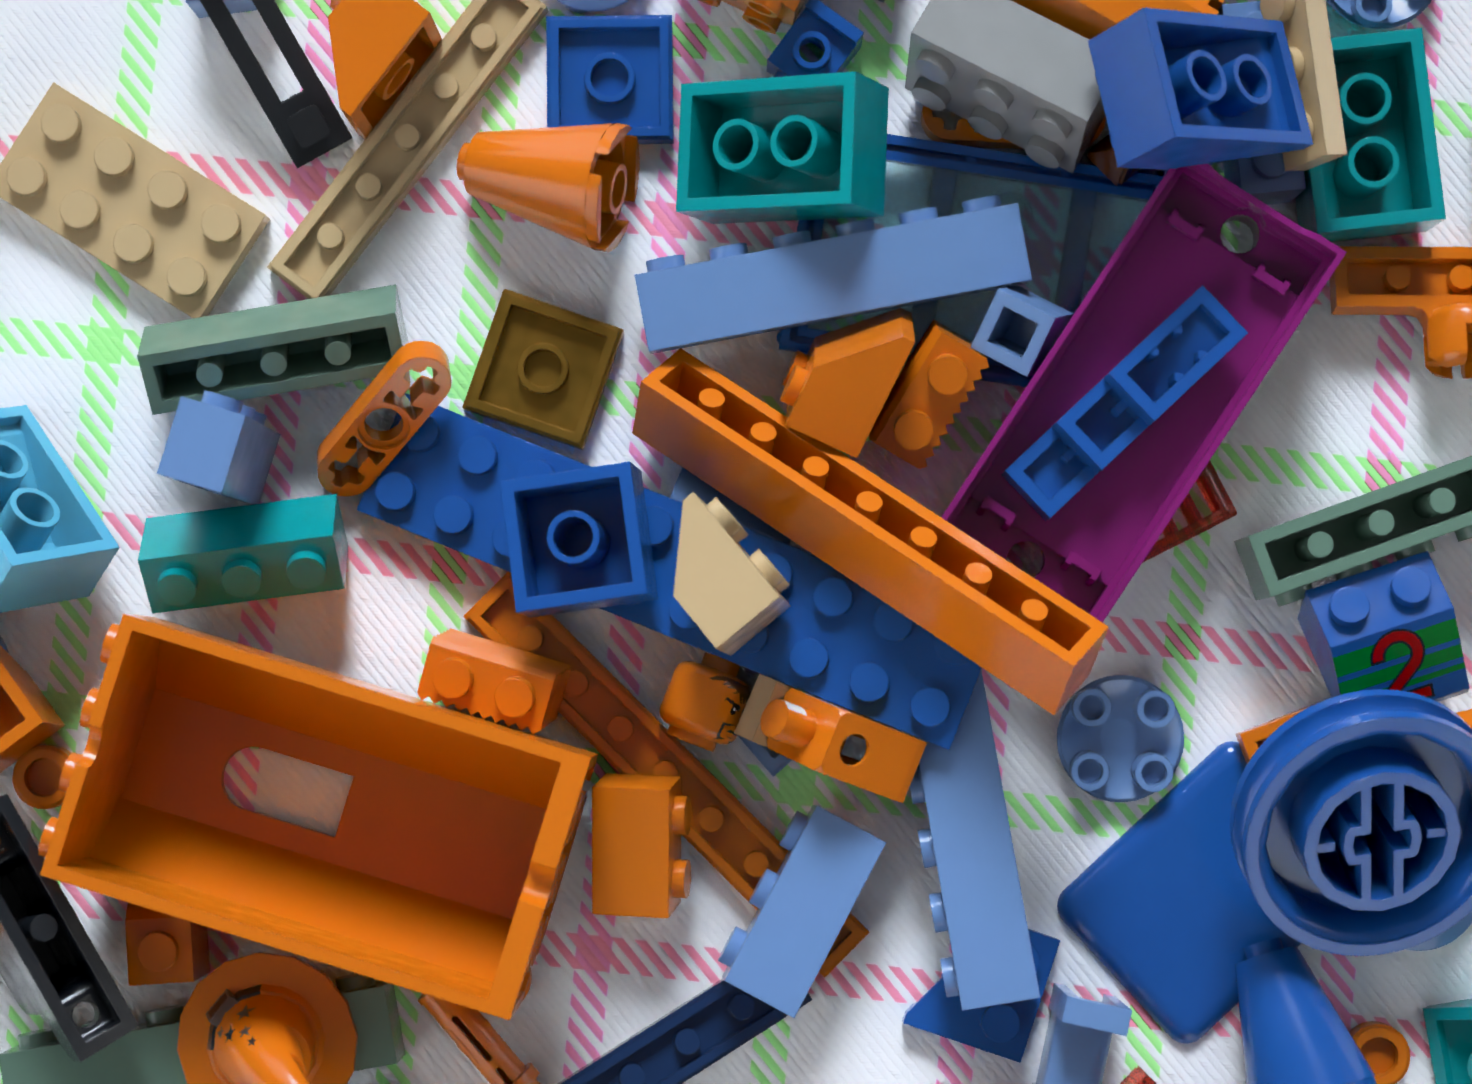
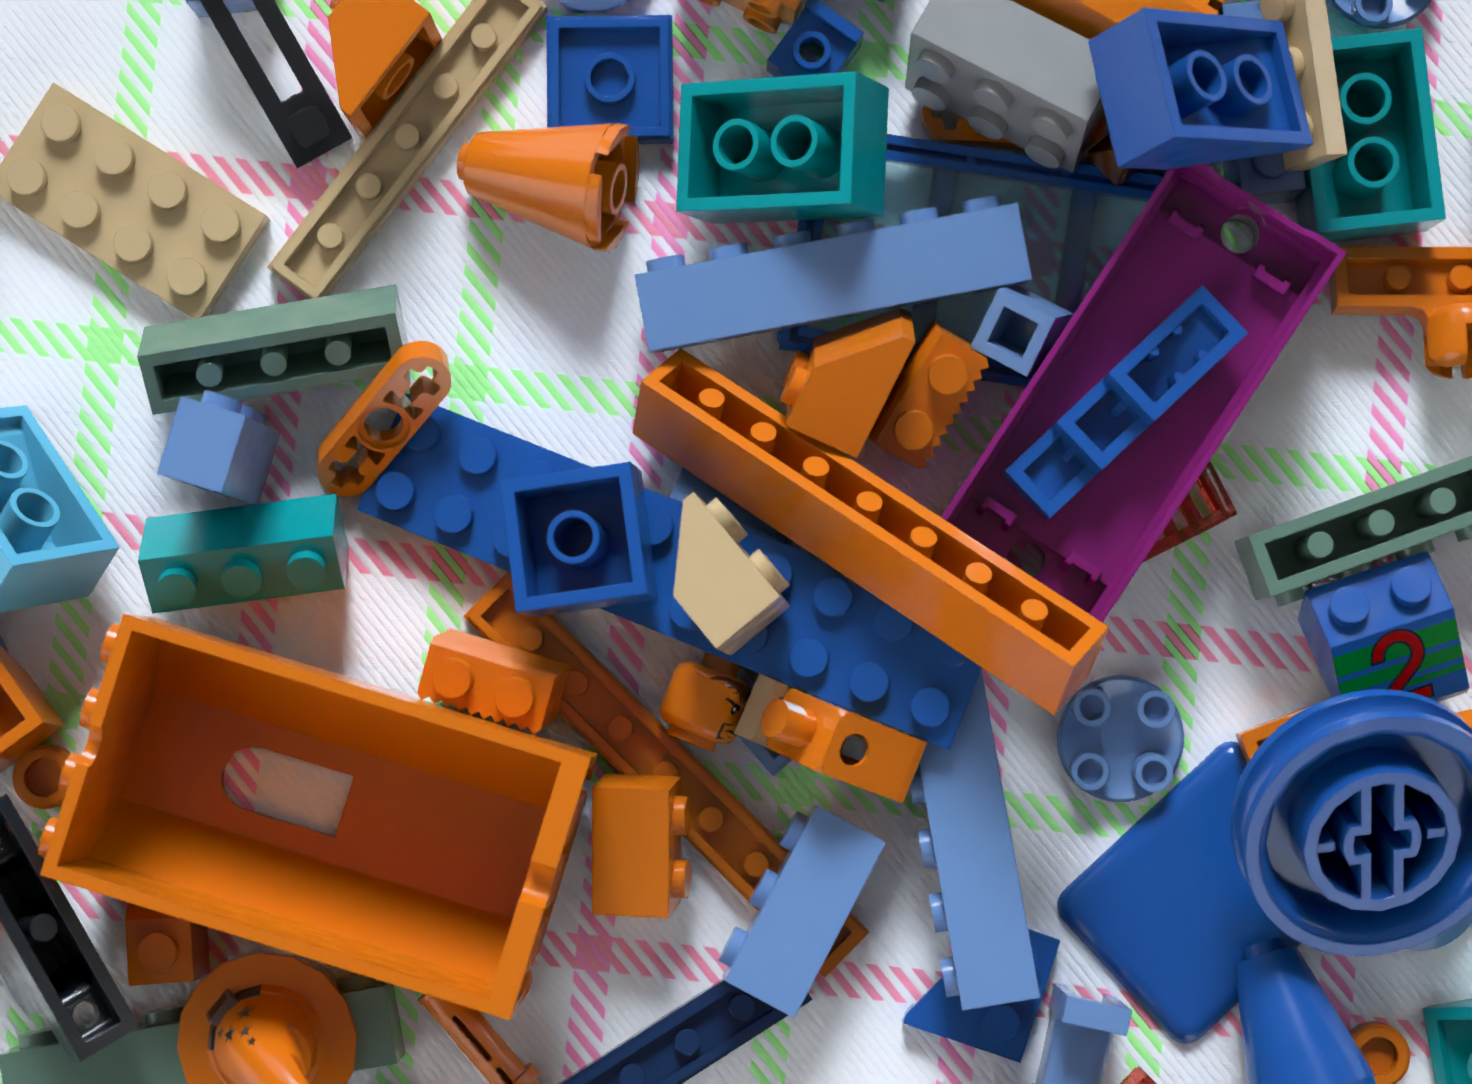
(543, 369): pearl gold tile -> none

